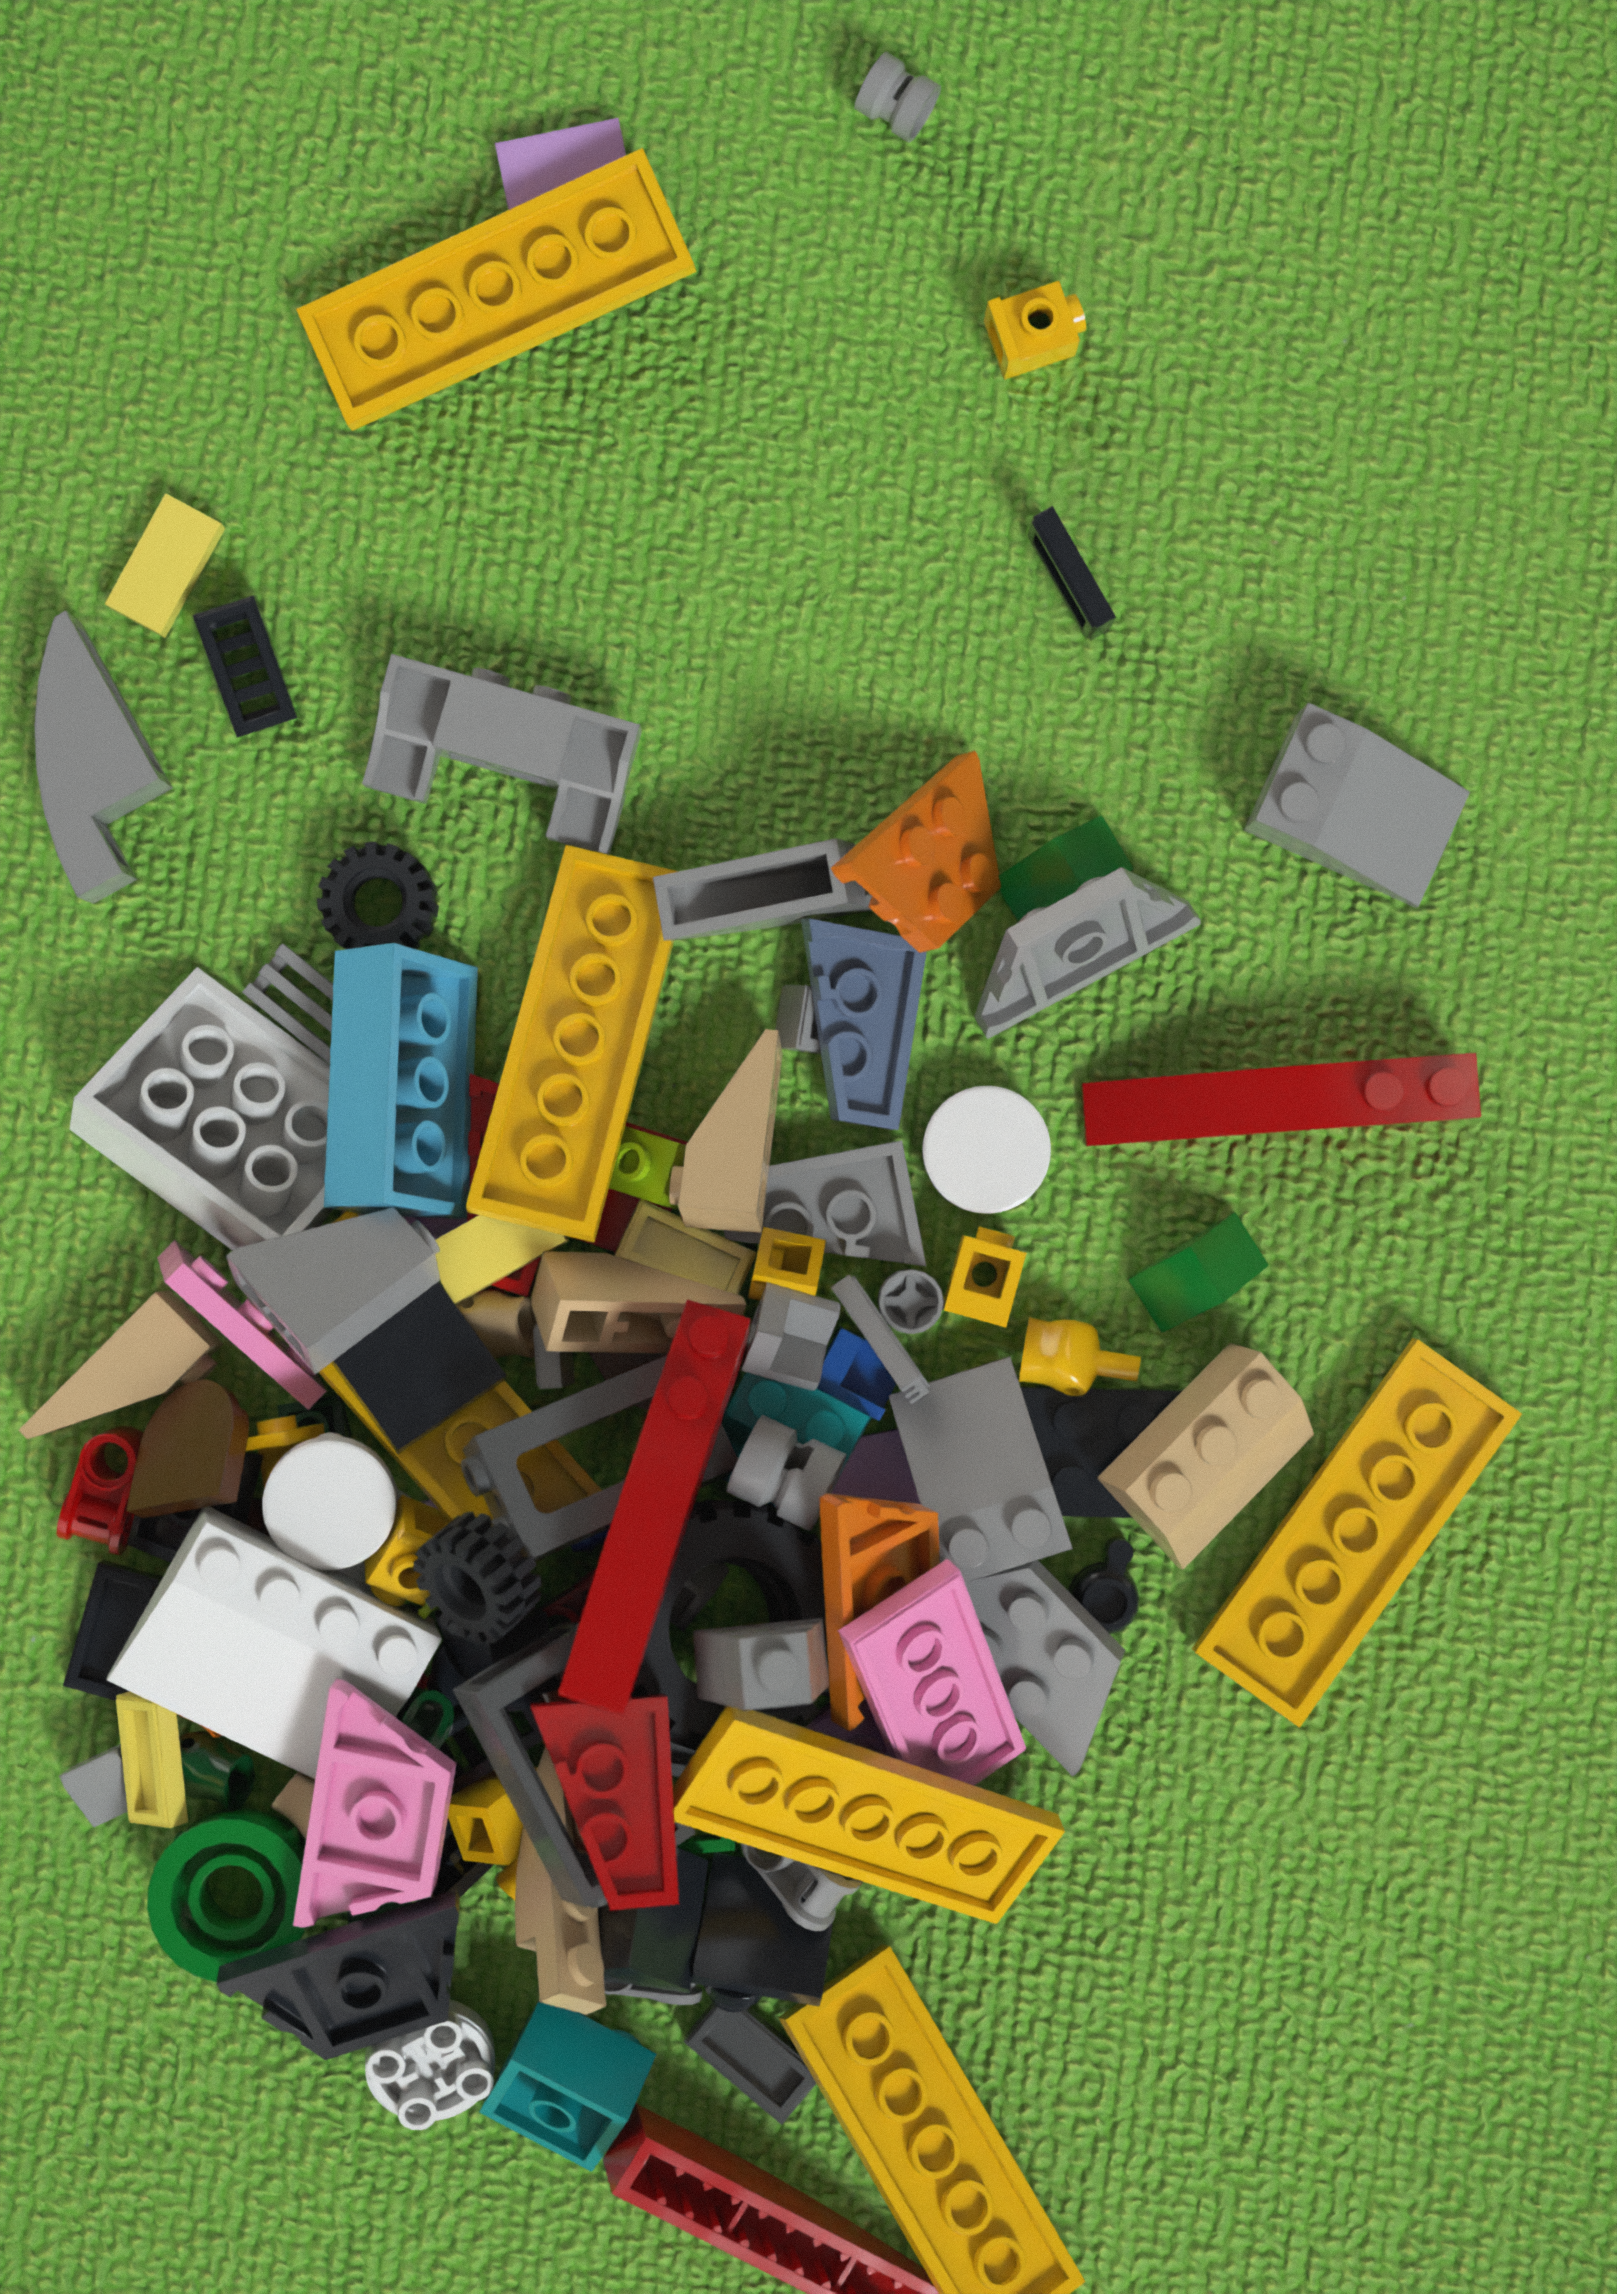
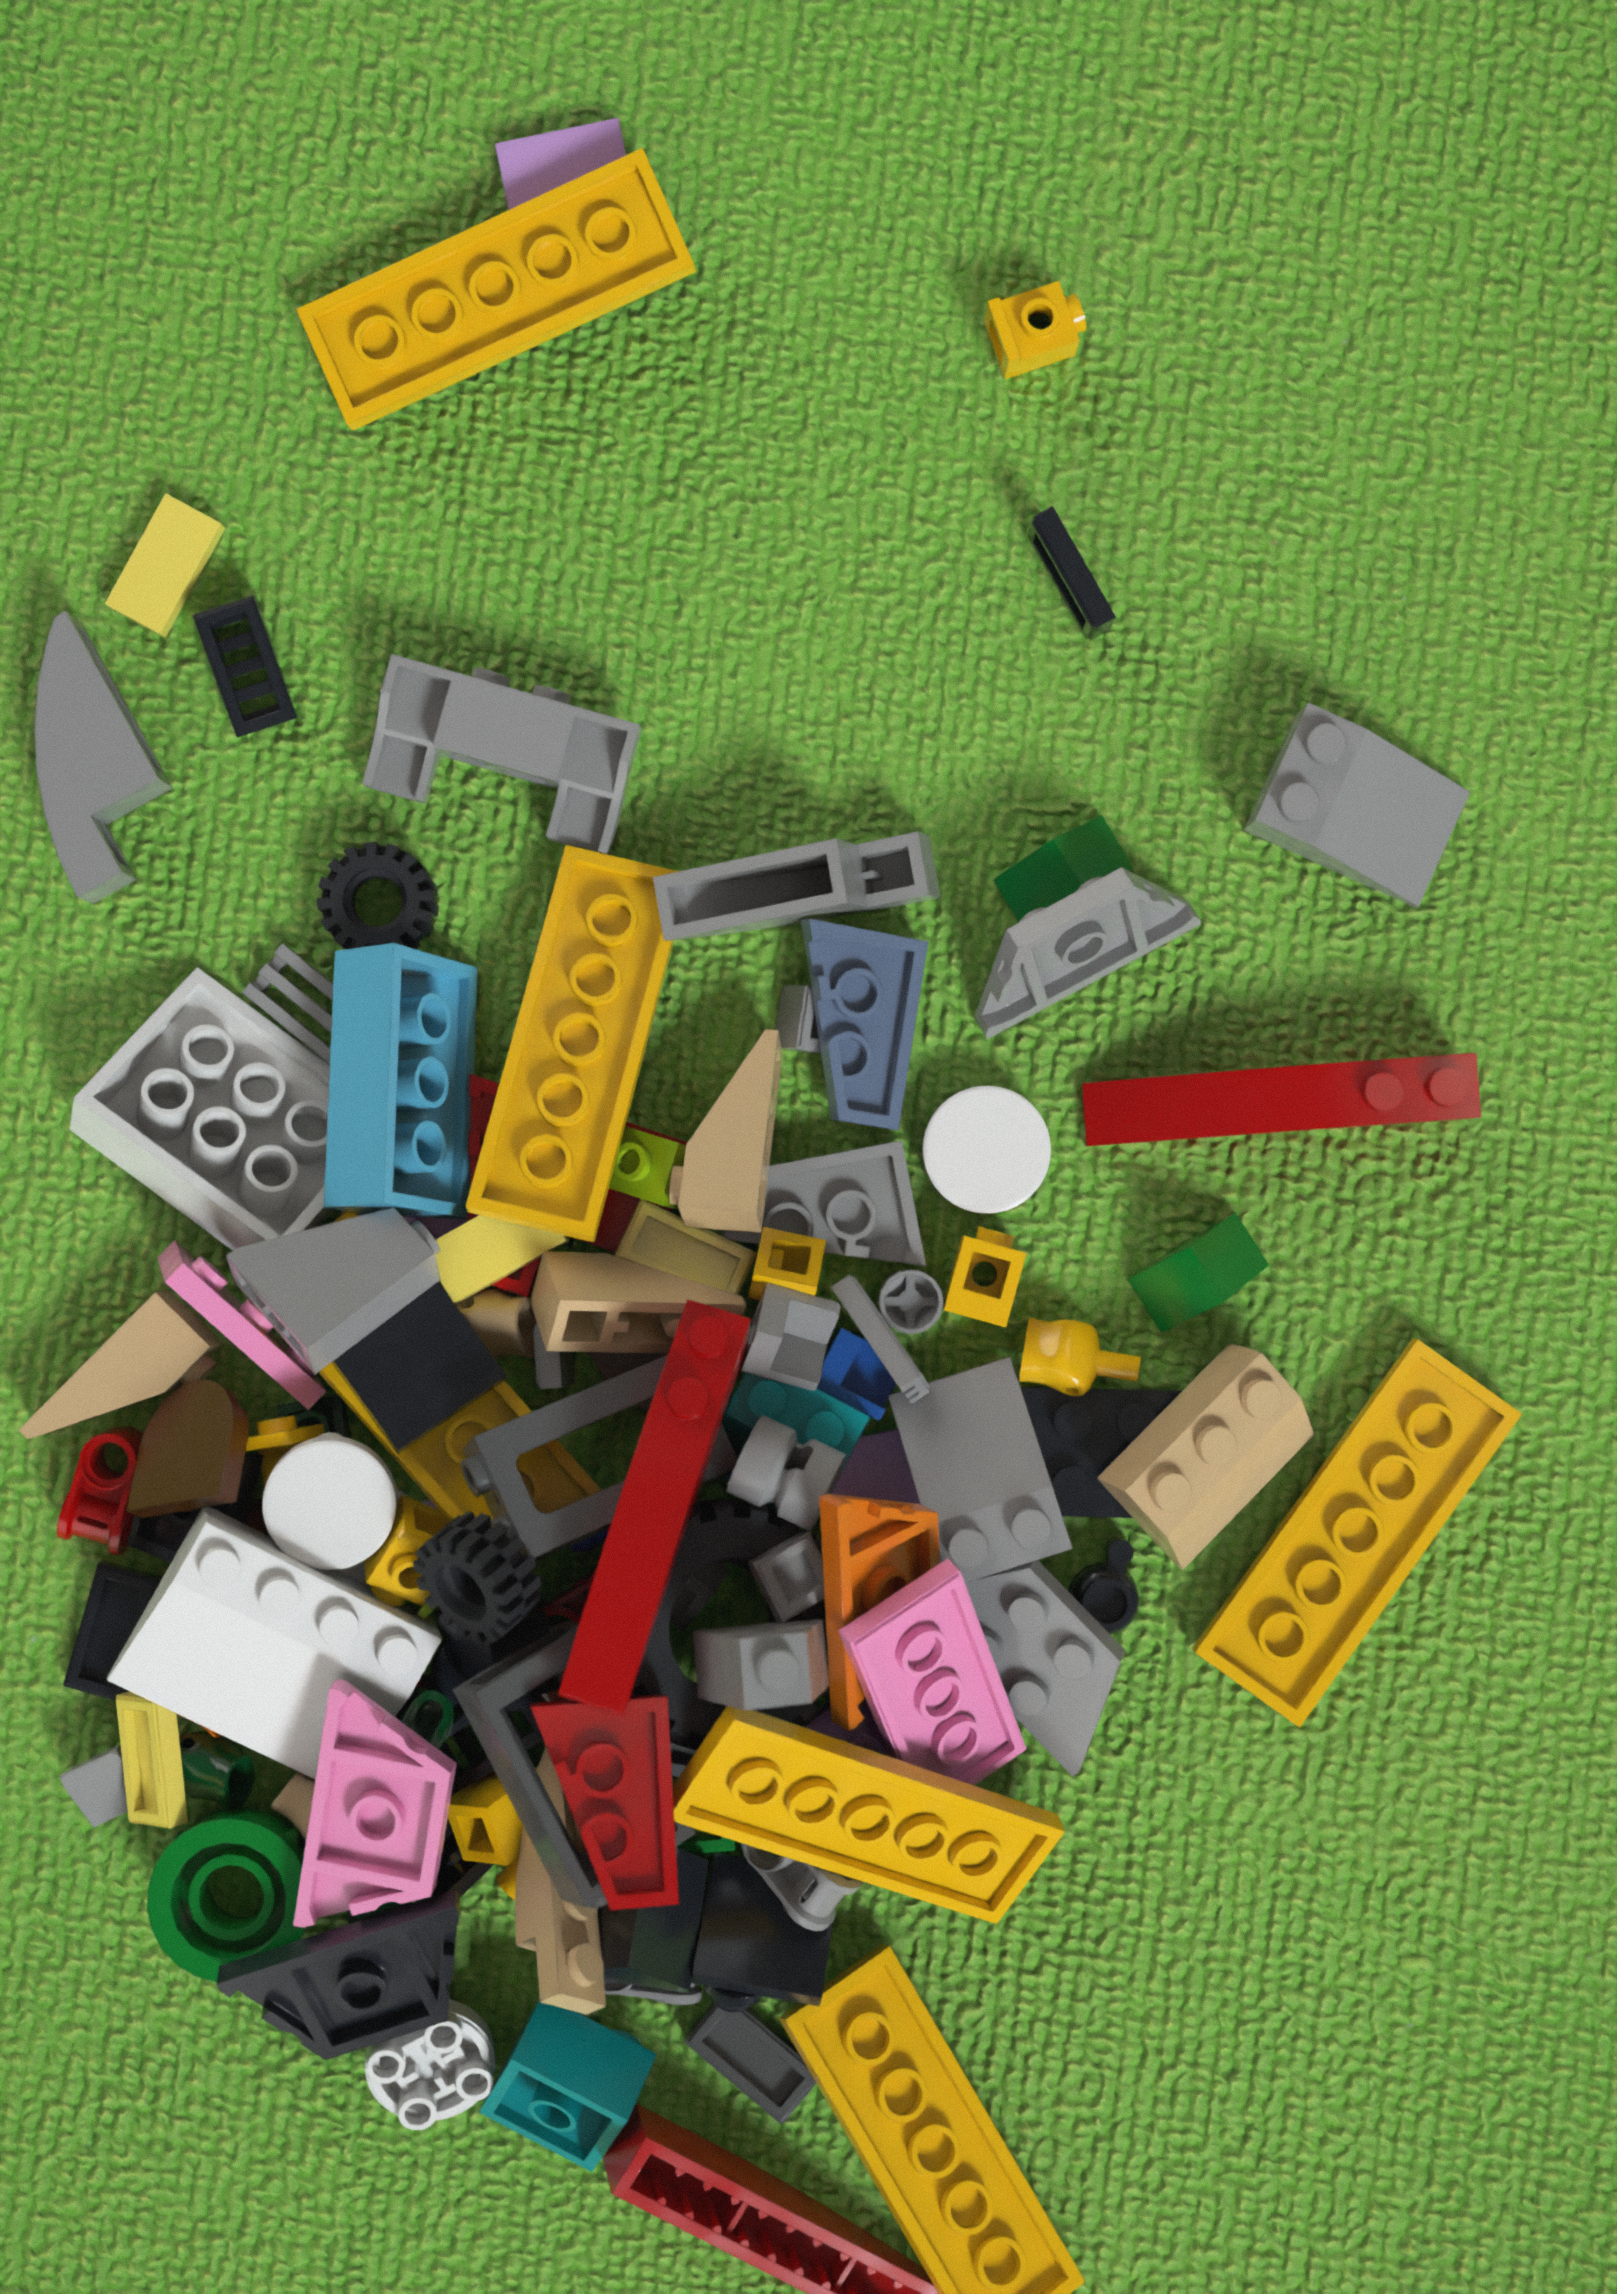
(790, 1576): none -> light grey tile
(897, 97): light grey wheel -> none
(930, 857): orange wing -> none

